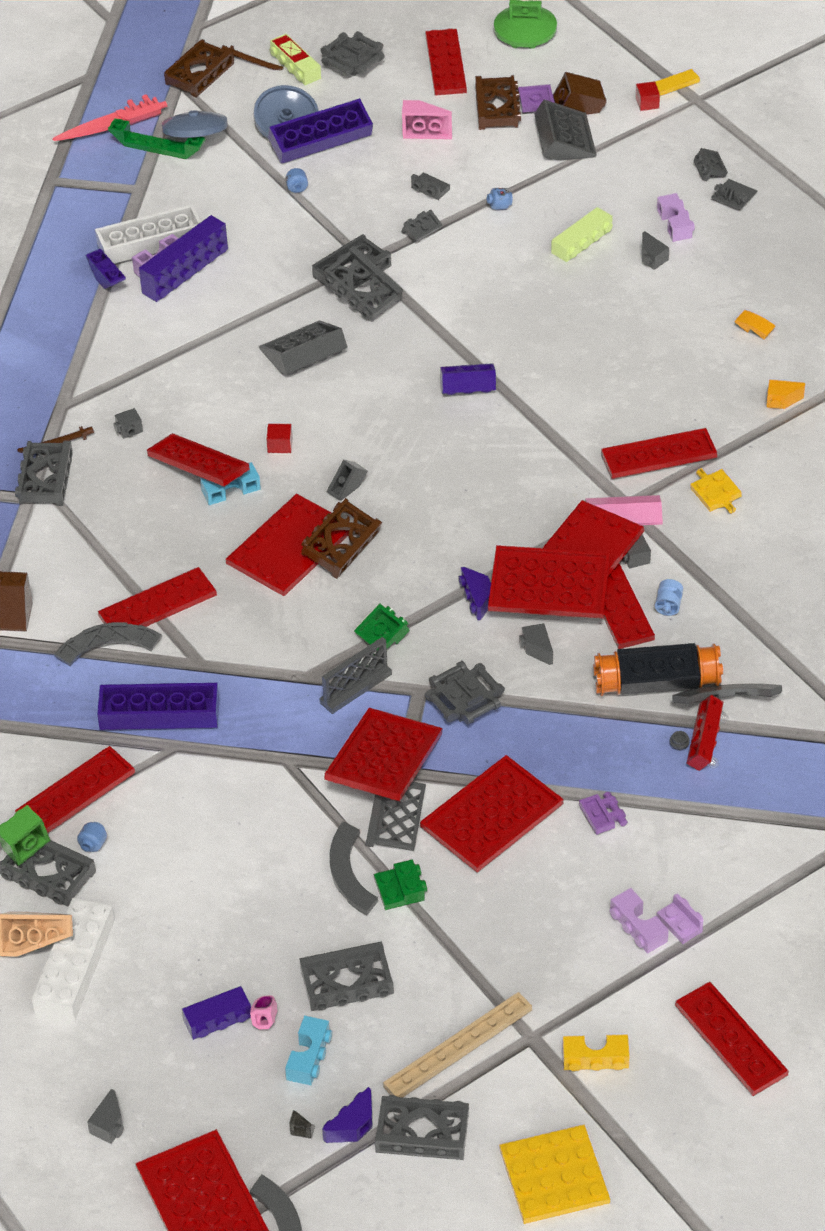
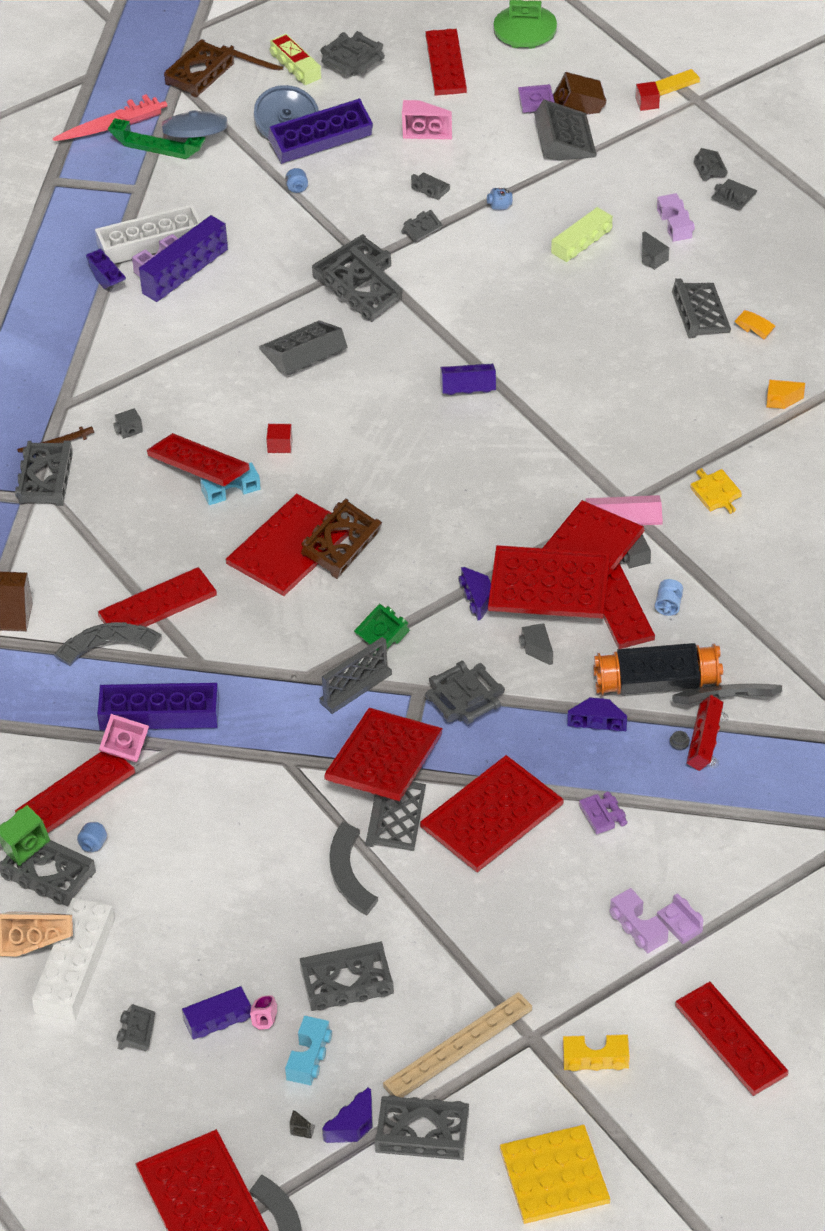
(107, 1120): dark grey slope -> none
(124, 738): none -> bright pink slope
(136, 1027): none -> dark grey bracket
(347, 479): dark grey slope -> none
(401, 885): green plate -> none
(493, 118): reddish brown fence -> none
(597, 714): none -> dark purple slope
(658, 453): red plate -> none
(687, 308): none -> dark grey fence

